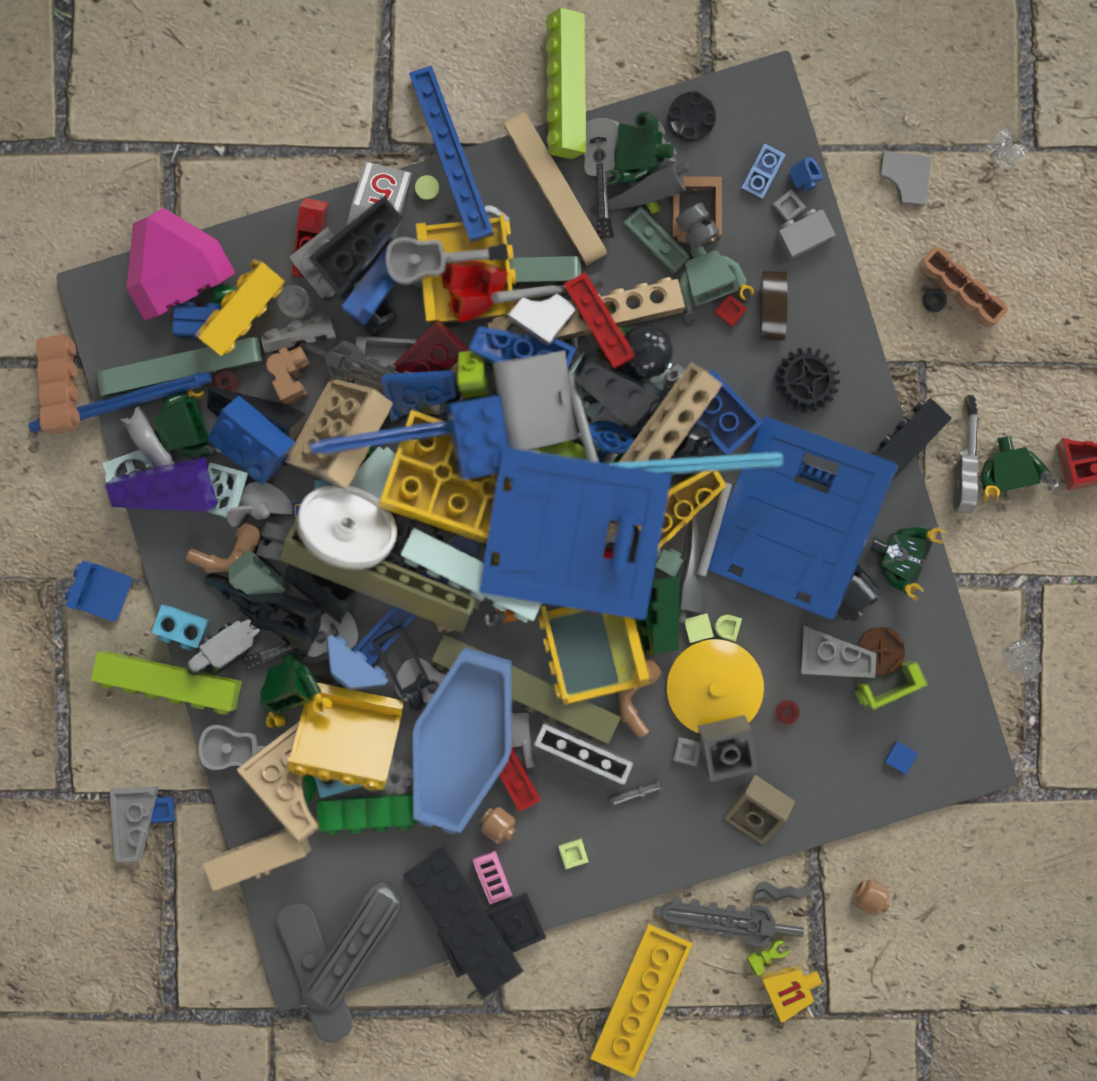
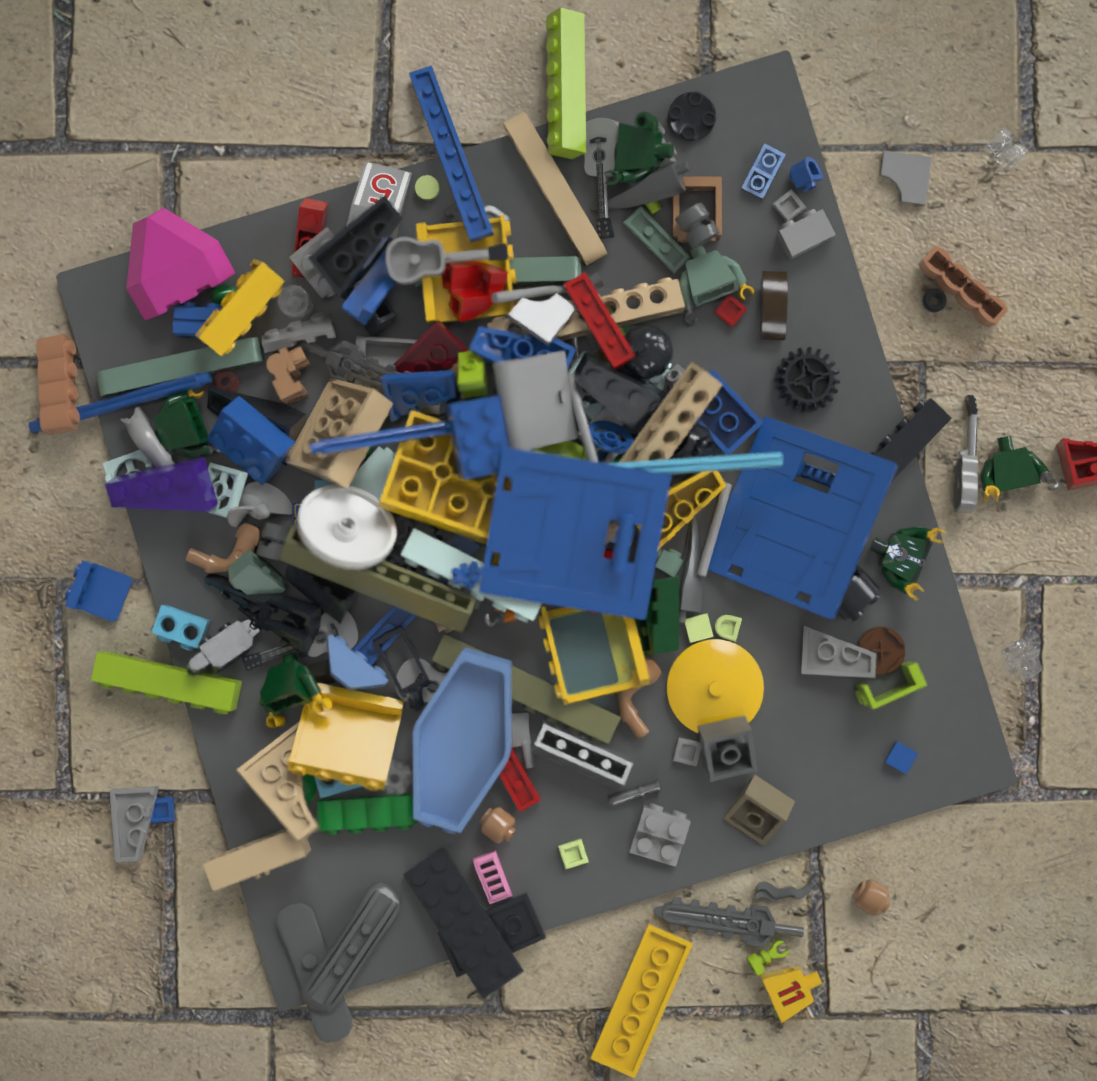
(224, 747): light grey piece -> none
(467, 575): none -> blue plant
(660, 834): none -> light grey plate
(794, 714): clear red plate -> none

